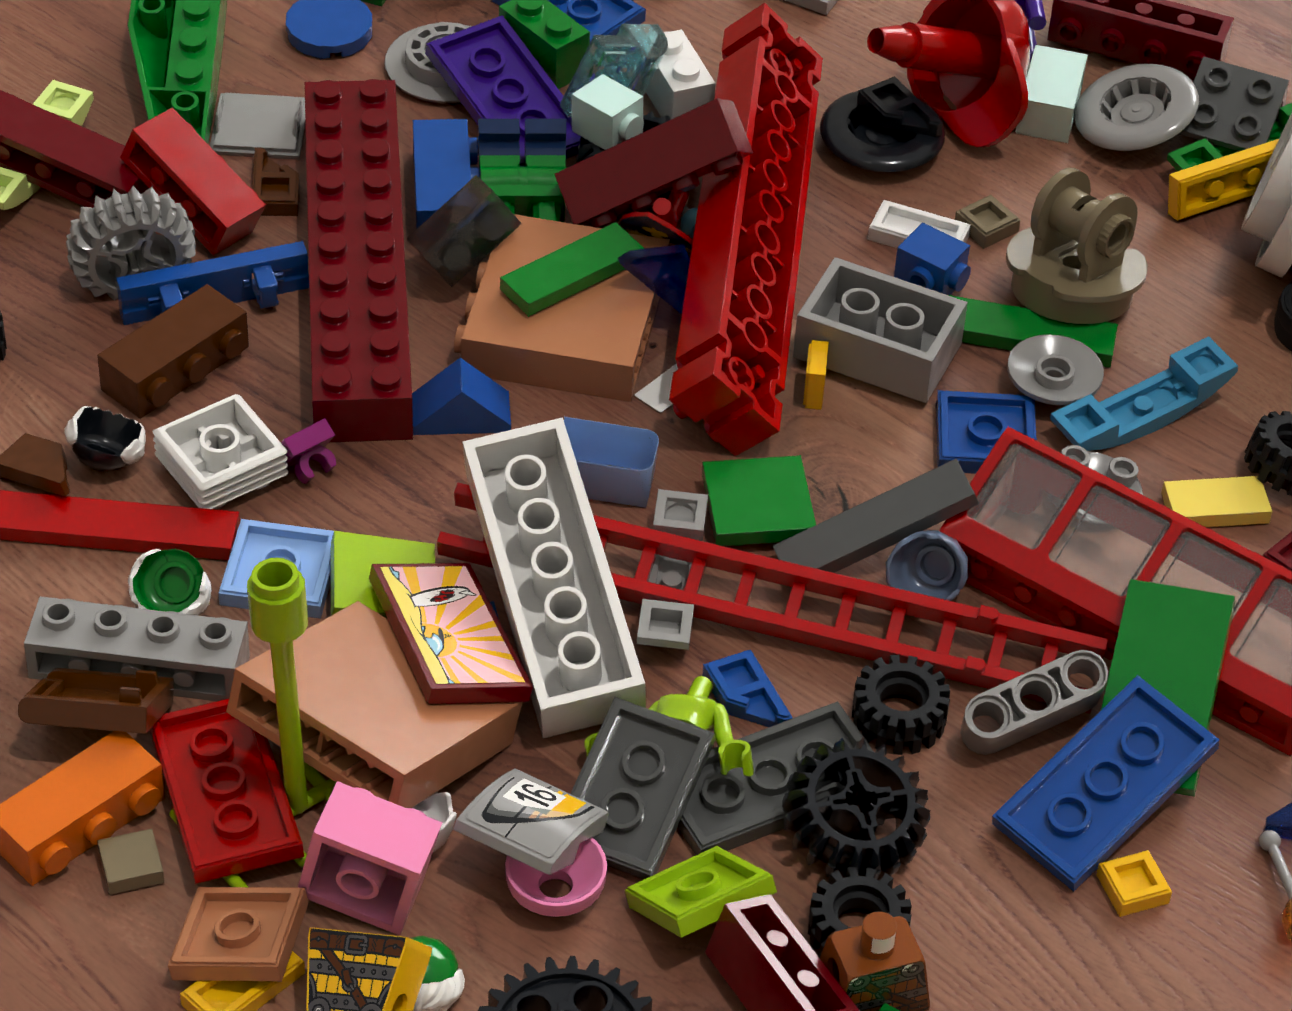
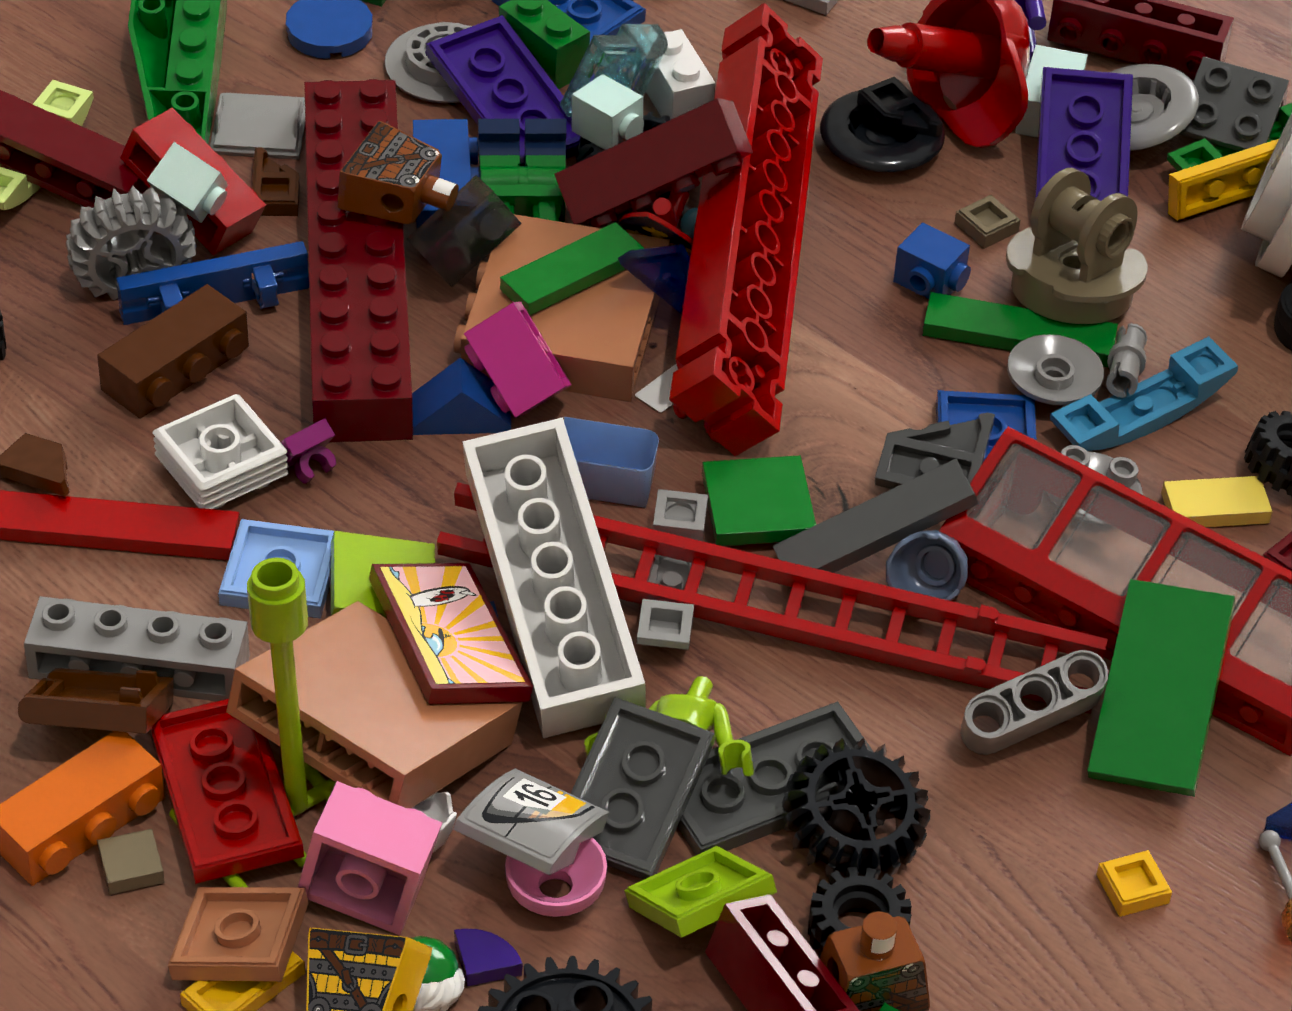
(105, 439): black hair -> none
(169, 582): green hair -> none
(189, 182): none -> light aqua brick
(394, 177): none -> dark orange torso
(485, 956): none -> dark purple tile
(515, 360): none -> dark pink brick
(746, 689): blue tile -> none
(815, 374): yellow tile -> none
(881, 329): light grey brick -> none
(896, 222): white tile -> none
(903, 682): black tyre -> none
(915, 452): none -> dark grey wing
(1085, 128): none -> dark purple tile
(1105, 782): blue tile -> none
(1126, 360): none -> light grey pin

